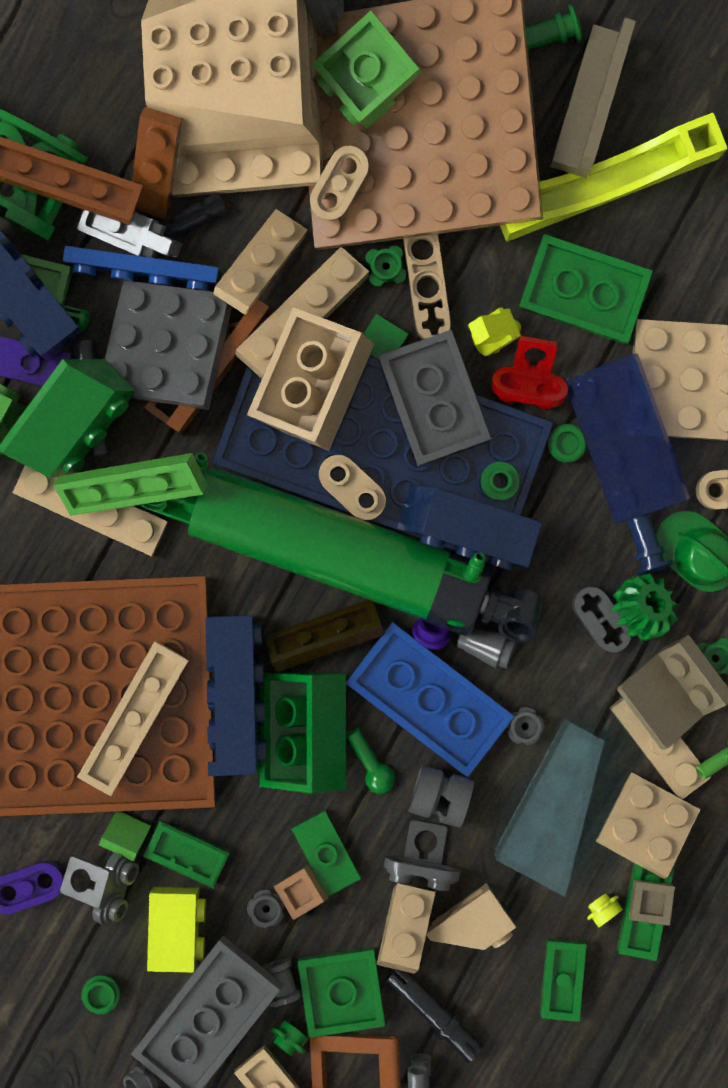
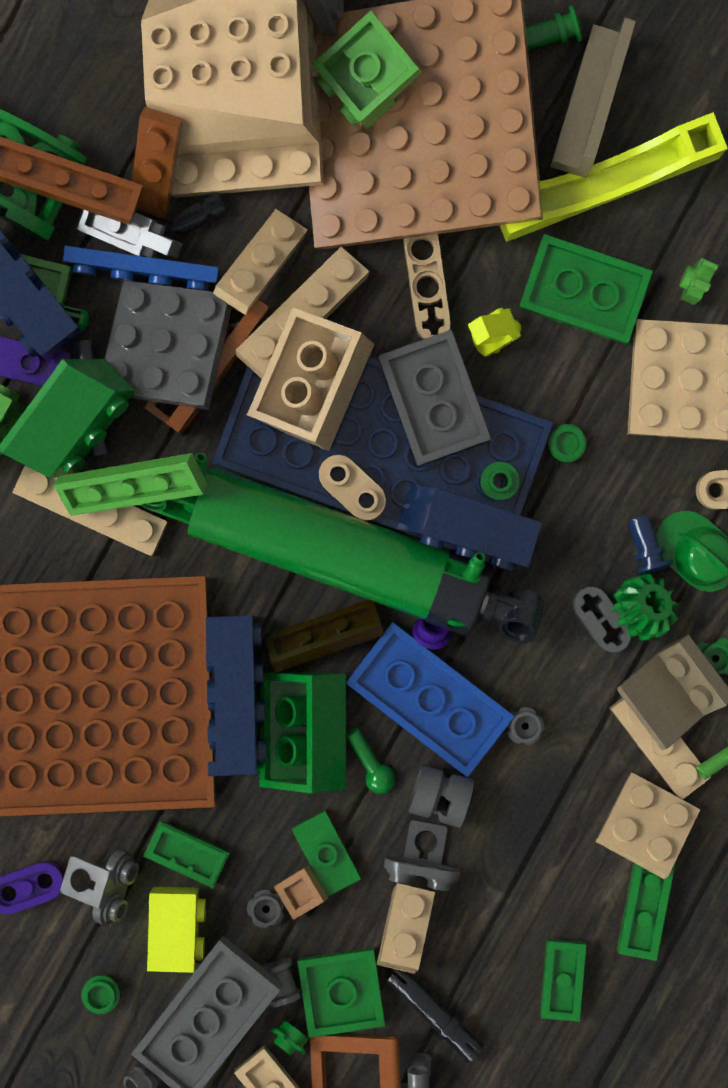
(124, 835): bright green tile -> none
(133, 718): tan plate -> none
(339, 183): tan plate -> none
(378, 258): green plate -> none
(384, 336): green tile -> none
(474, 922): tan slope -> none
(488, 647): dark grey cone -> none
(528, 382): red bracket -> none
(551, 815): clear light blue wedge -> none
(604, 909): neon yellow plate -> none
(627, 439): clear blue plate -> none
(651, 902): dark tan plate -> none
(697, 280): none -> bright green plate

